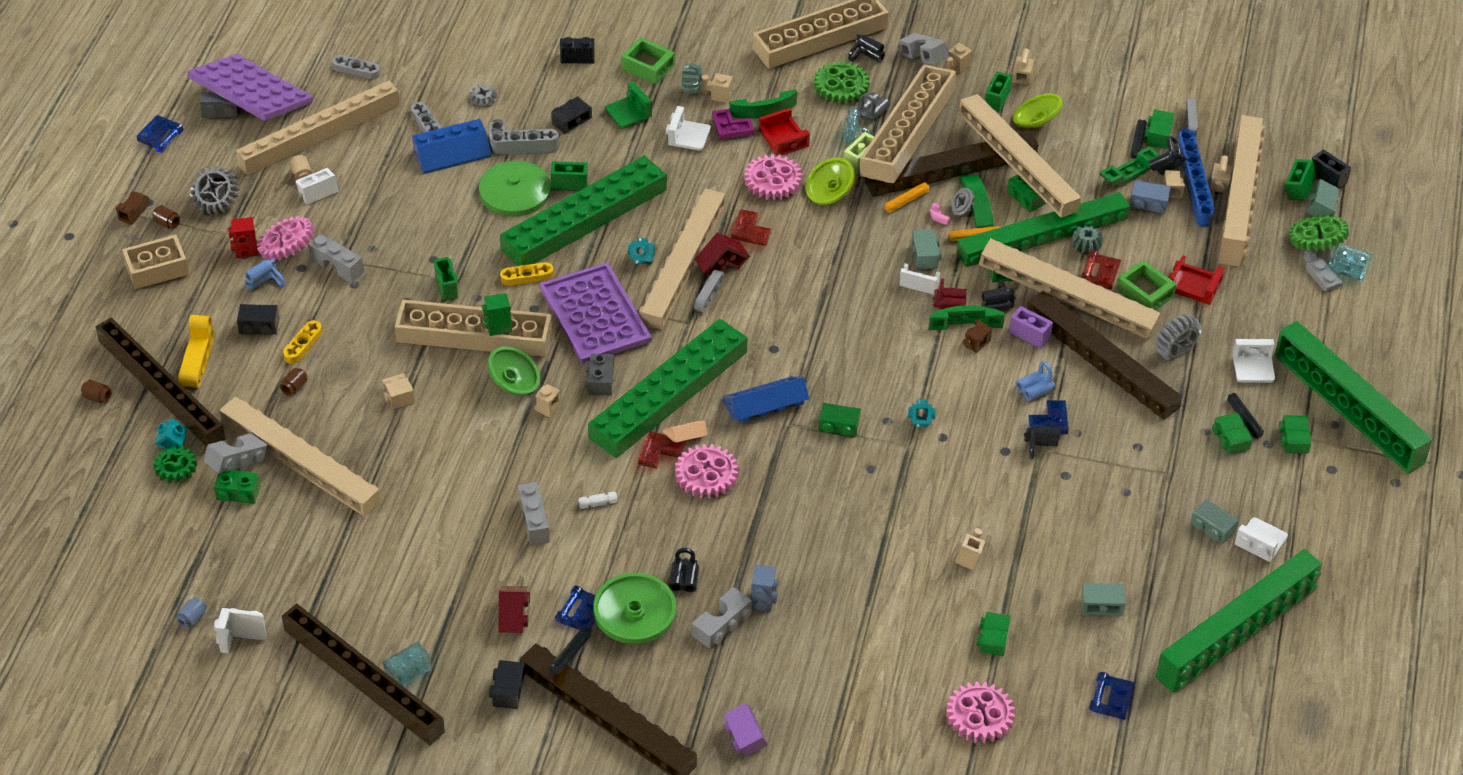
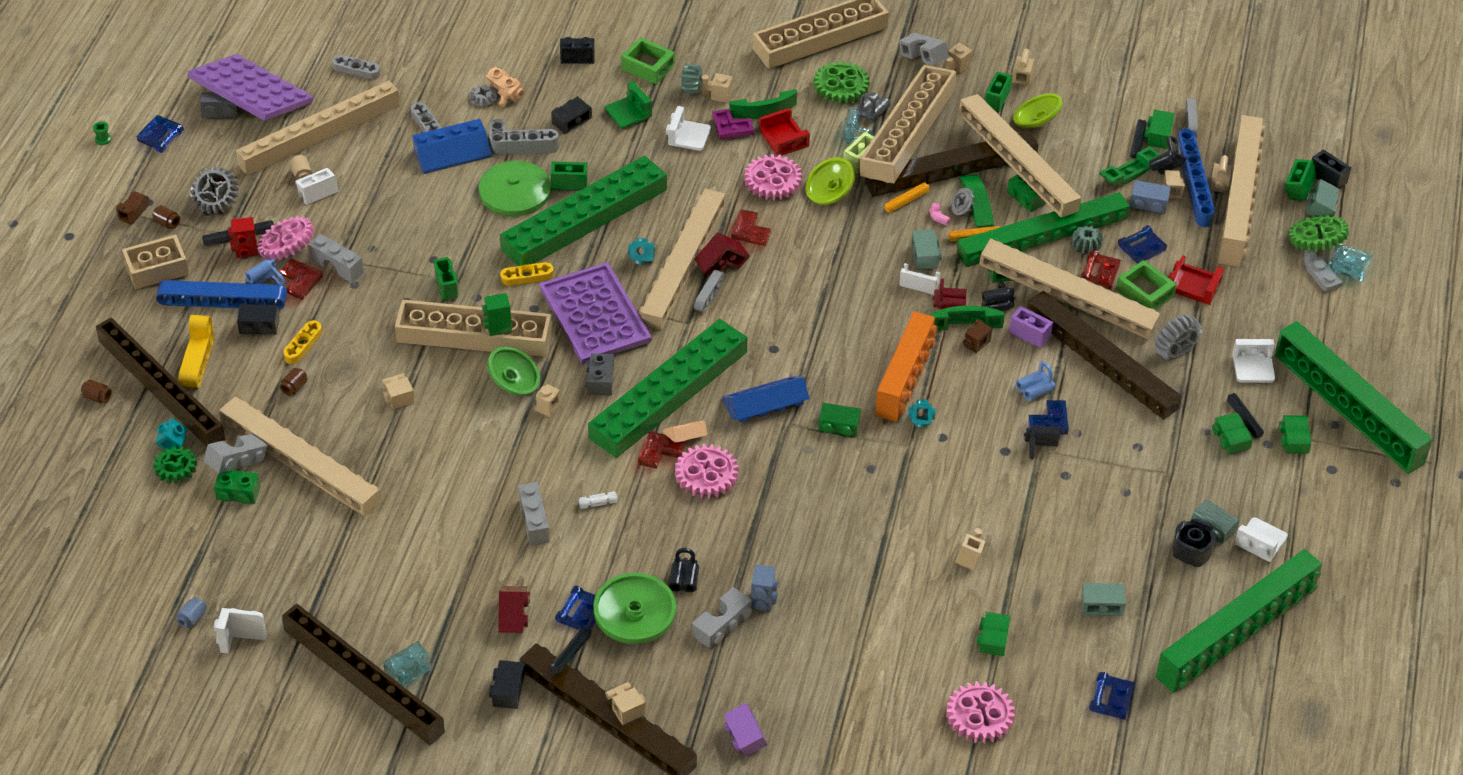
(101, 130): none -> green bush
(219, 294): none -> blue beam
(223, 236): none -> black axle
(303, 278): none -> clear red plate
(506, 85): none -> light nougat brick
(626, 703): none -> tan brick
(867, 47): black piece -> none
(905, 367): none -> orange brick
(1145, 249): none -> clear blue plate
(1193, 542): none -> black brick

